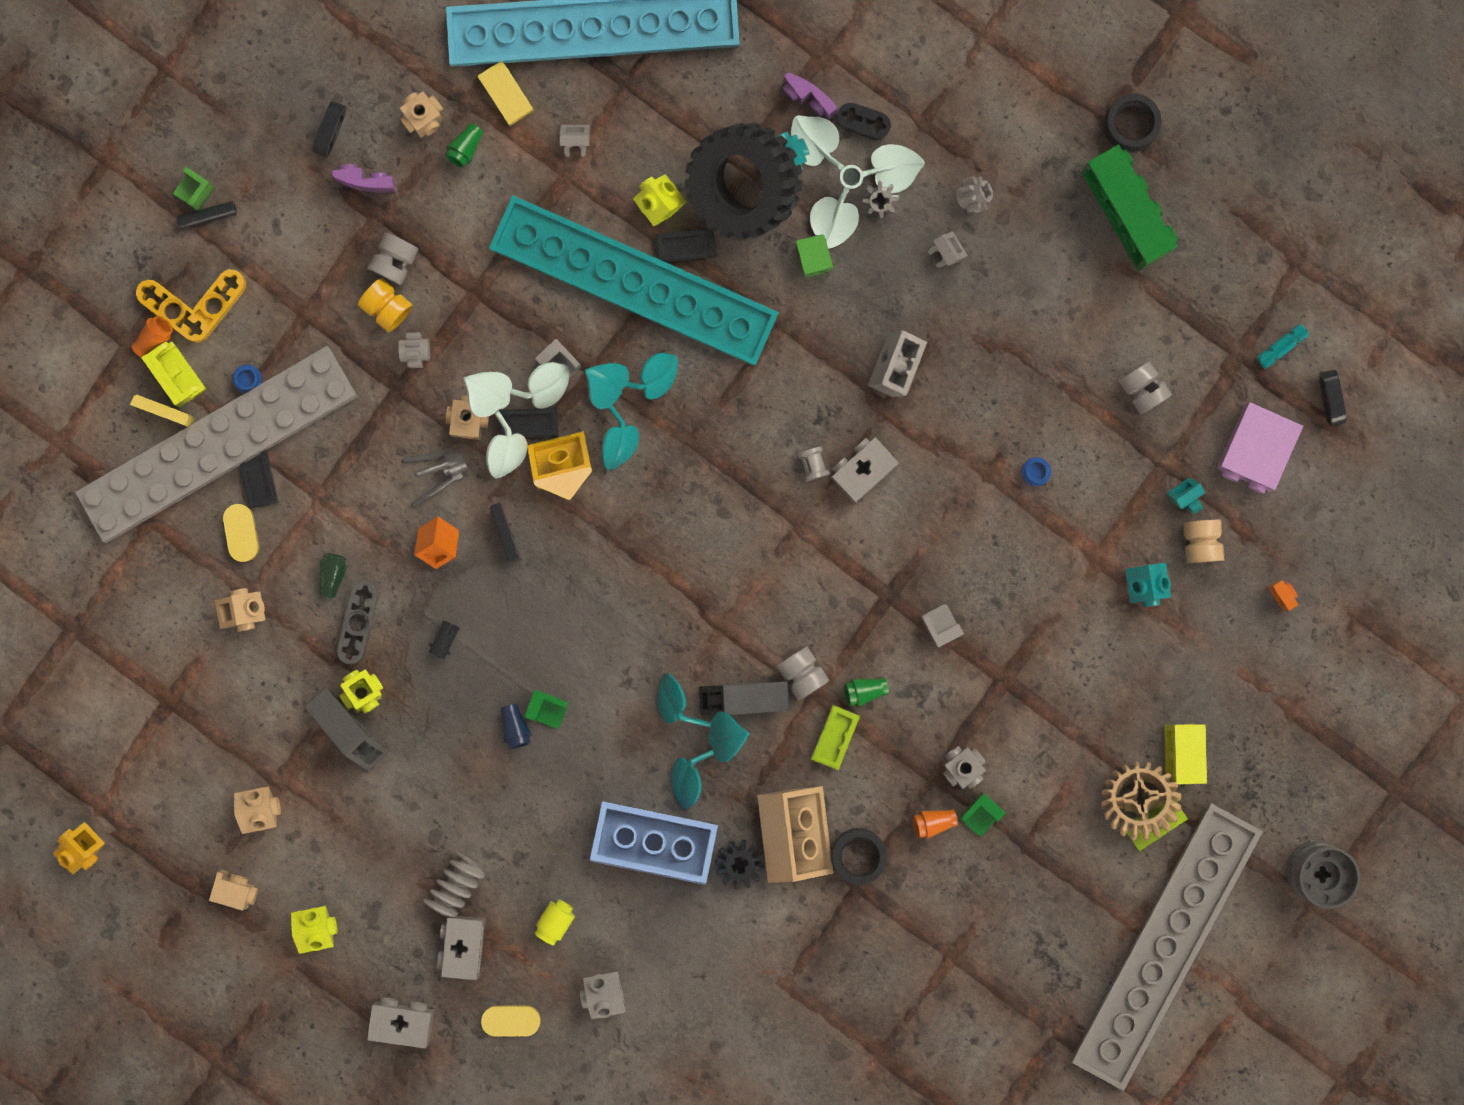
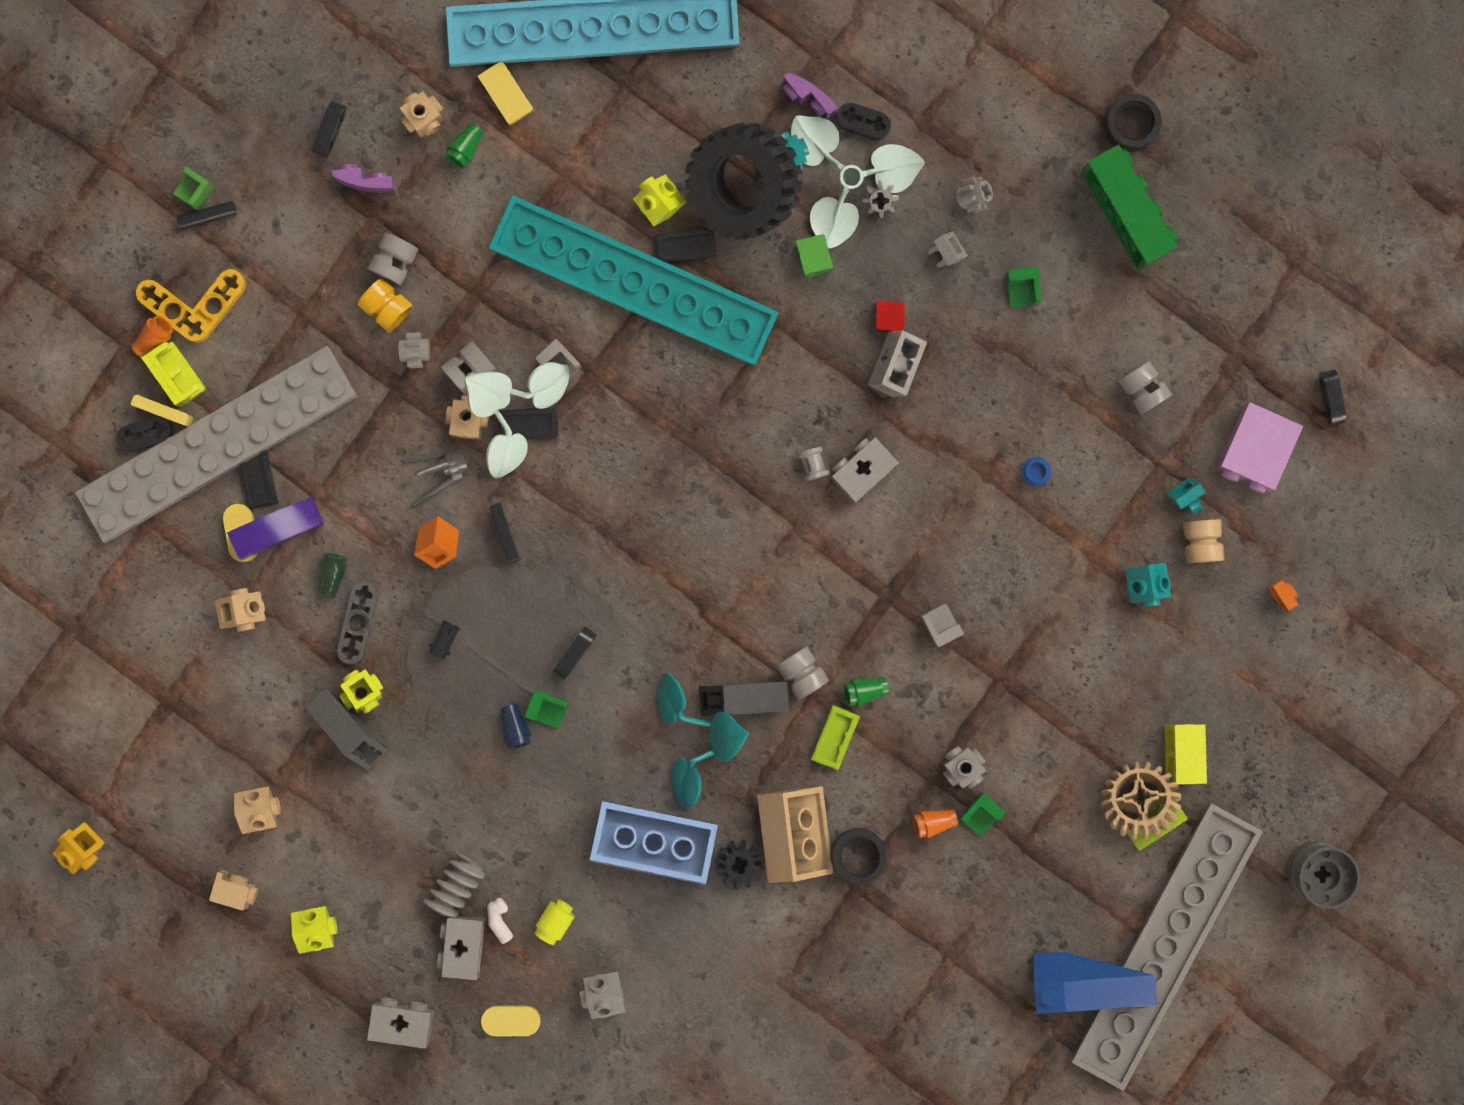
(143, 427): none -> black beam
(246, 378): blue plate -> none
(275, 528): none -> dark purple slope
(475, 360): none -> light grey wheel
(496, 922): none -> white arm
(560, 464): yellow slope -> none
(575, 136): light grey tile -> none
(575, 653): none -> black beam
(606, 386): teal plant -> none
(889, 316): none -> red slope
(1023, 287): none -> green panel
(1081, 984): none -> blue wedge
(1282, 346): teal axle -> none

